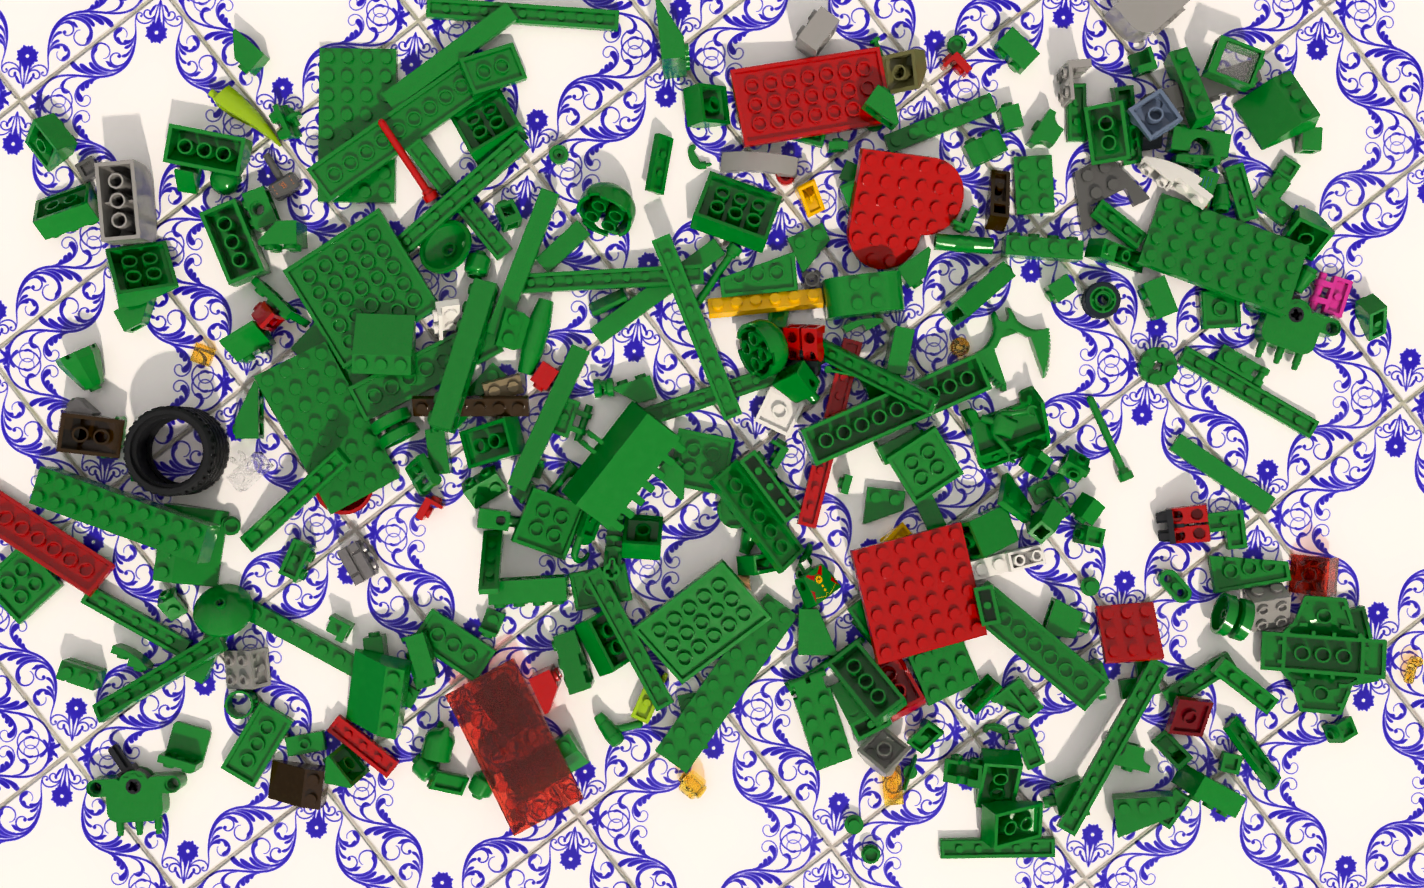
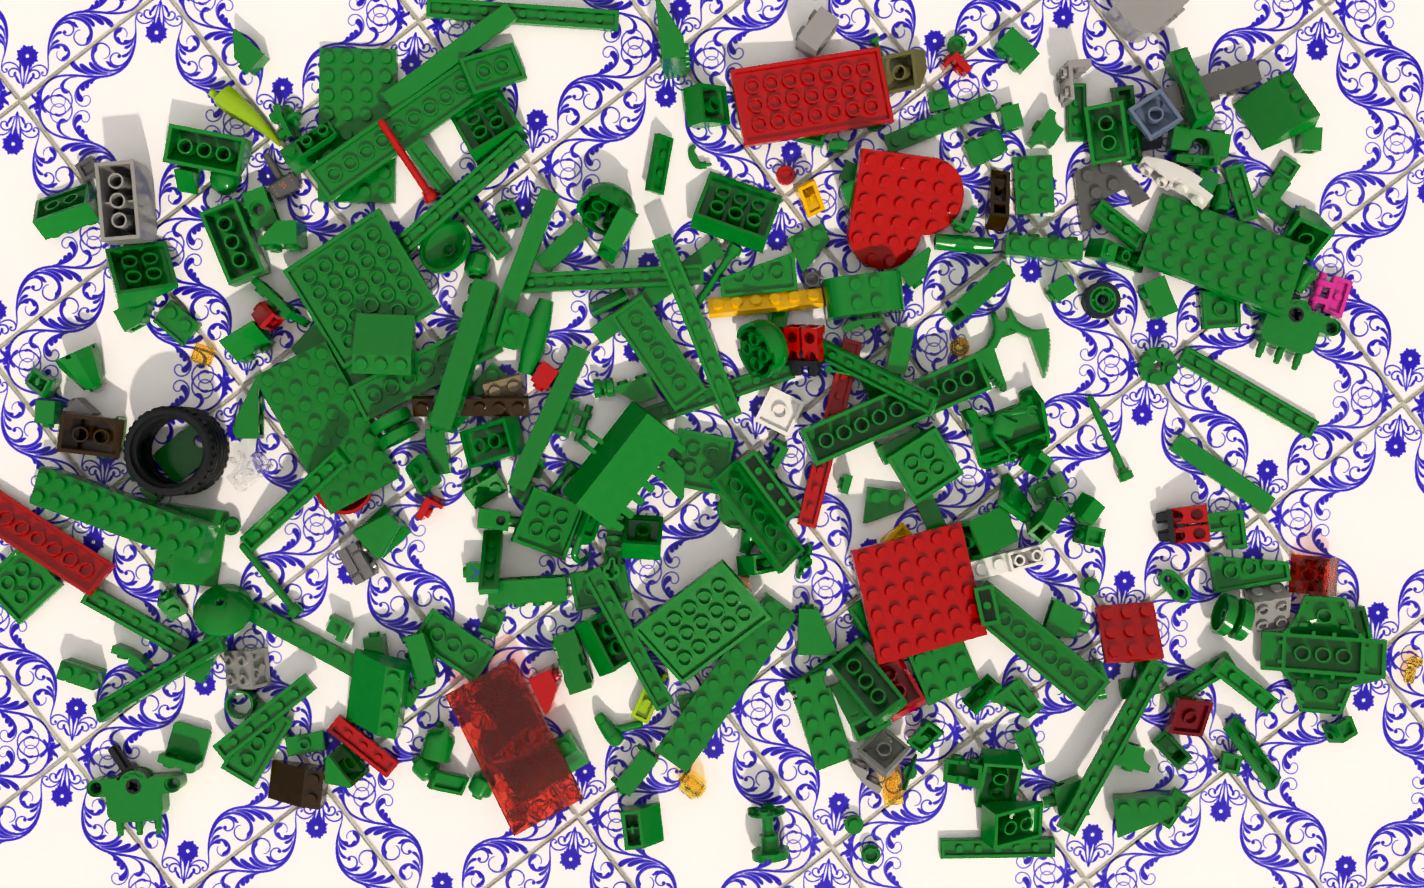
(43, 384): none -> green slope
(48, 412): none -> green brick
(50, 141): green slope -> none
(153, 497): none -> green tile
(177, 323): none -> green plate
(180, 455): none -> green piece
(264, 717): none -> green plate
(293, 608): none -> green piece
(297, 560): green bracket -> none
(308, 148): none -> green slope
(382, 532): none -> green piece
(445, 316): white bracket -> none
(471, 571): none -> green brick
(558, 150): green tile -> none
(617, 234): none -> green slope
(635, 771): none -> green brick
(641, 825): none -> green slope
(658, 353): none -> green plate
(759, 163): light grey slope -> none
(769, 840): none -> green piece
(798, 383): green torso -> none
(815, 583): green torso -> none
(861, 772): none -> light grey slope
(882, 107): green slope -> none
(938, 100): none -> green plate
(999, 729): green piece -> none
(1074, 465): green brick -> none
(1142, 62): green panel -> none
(1209, 791): green wedge -> none
(1233, 63): window -> none
(1241, 365): green plate -> none
(1371, 316): green slope -> none

